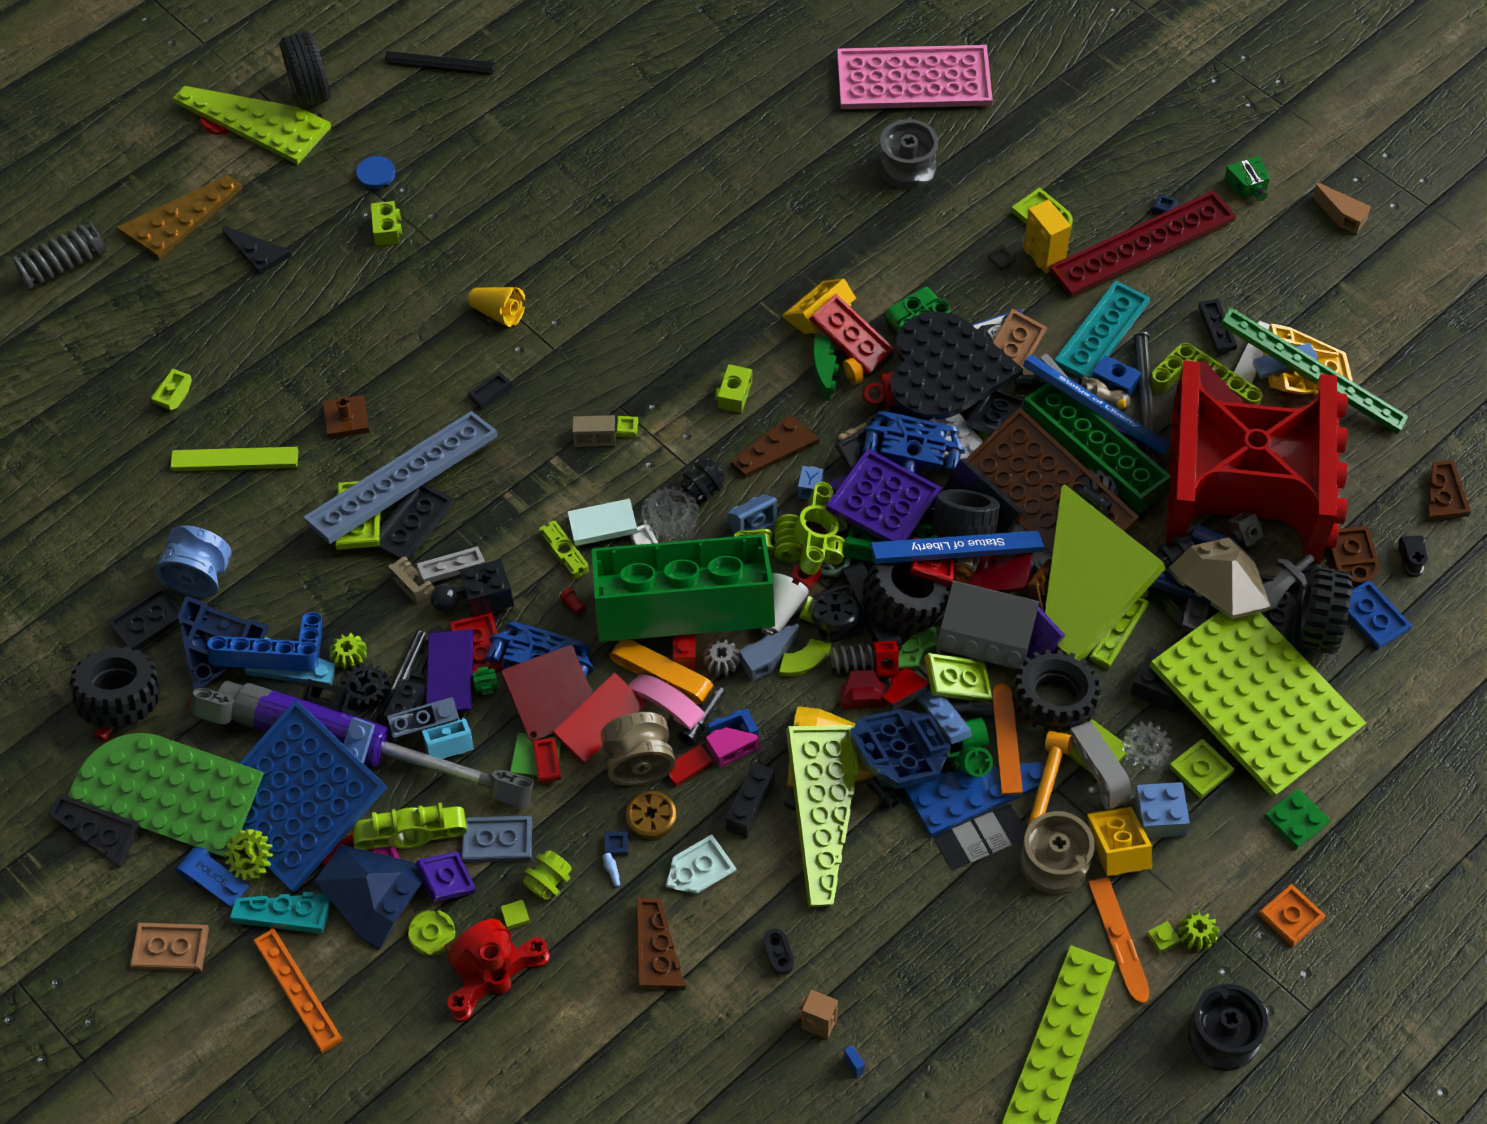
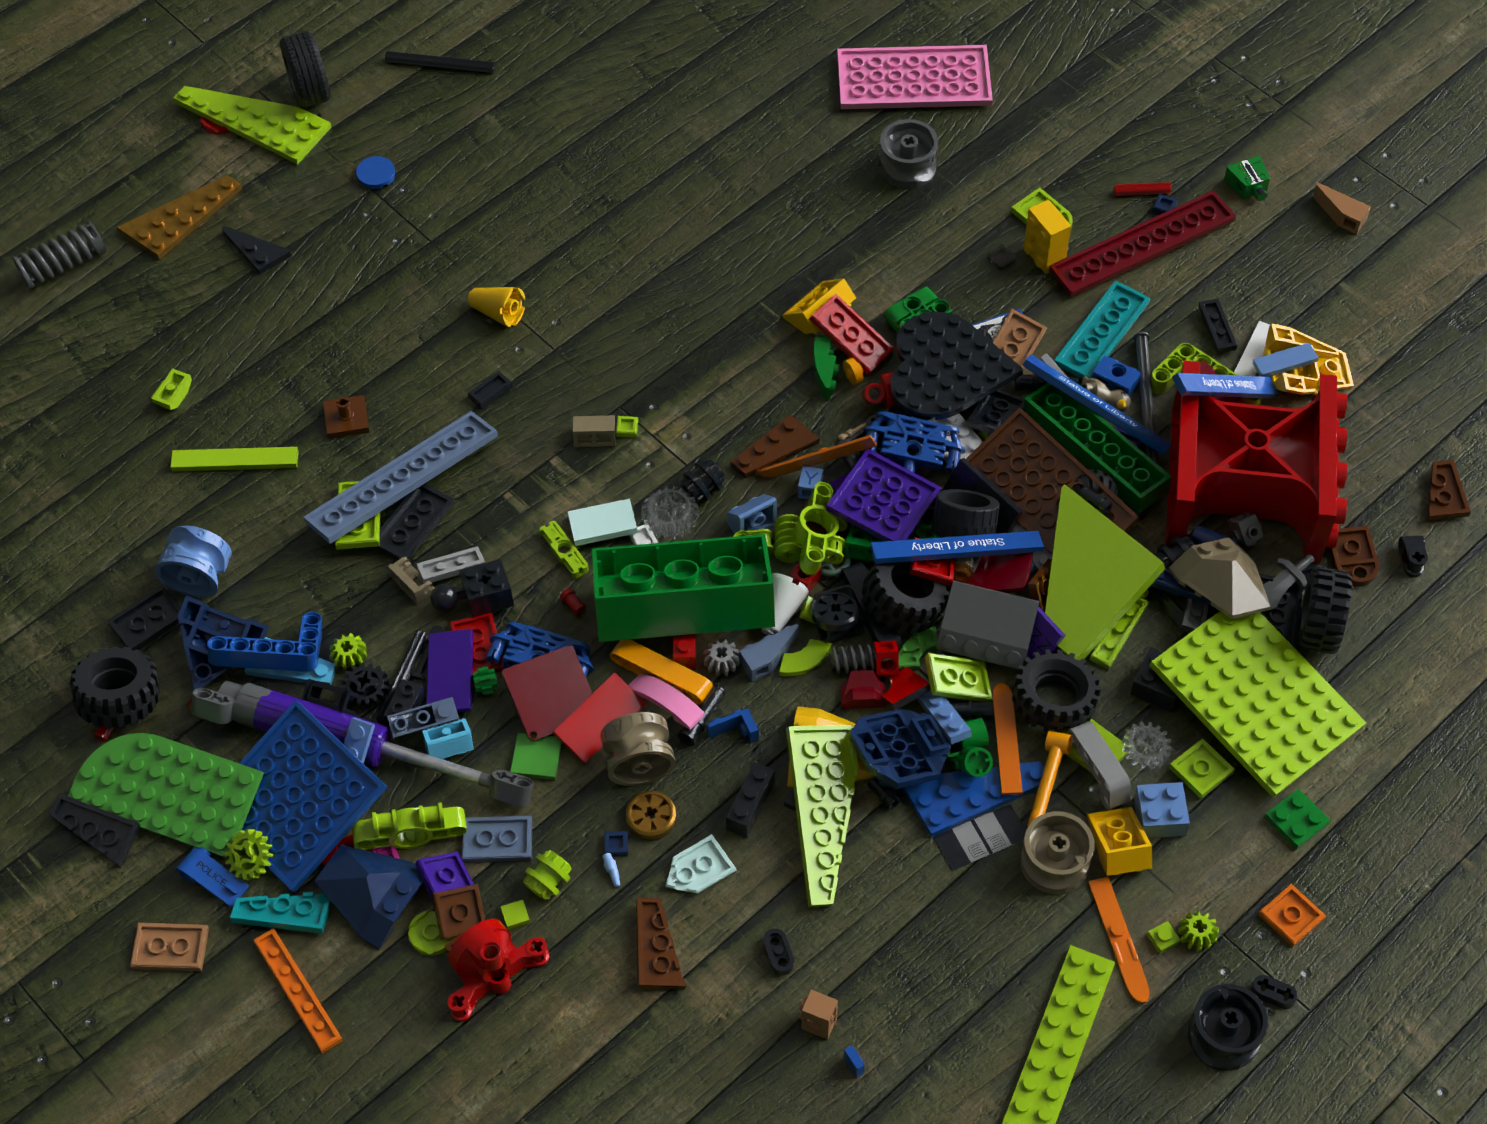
(385, 224): lime brick -> none
(457, 910): none -> reddish brown tile
(547, 760): red tile -> none
(690, 765): red tile -> none
(730, 745): dark pink slope -> none
(734, 388): lime brick -> none
(821, 456): none -> orange piece
(1142, 189): none -> red axle
(1224, 385): none -> tile
(1274, 991): none -> black beam
(1312, 368): green plate -> none
(1376, 616): blue tile -> none

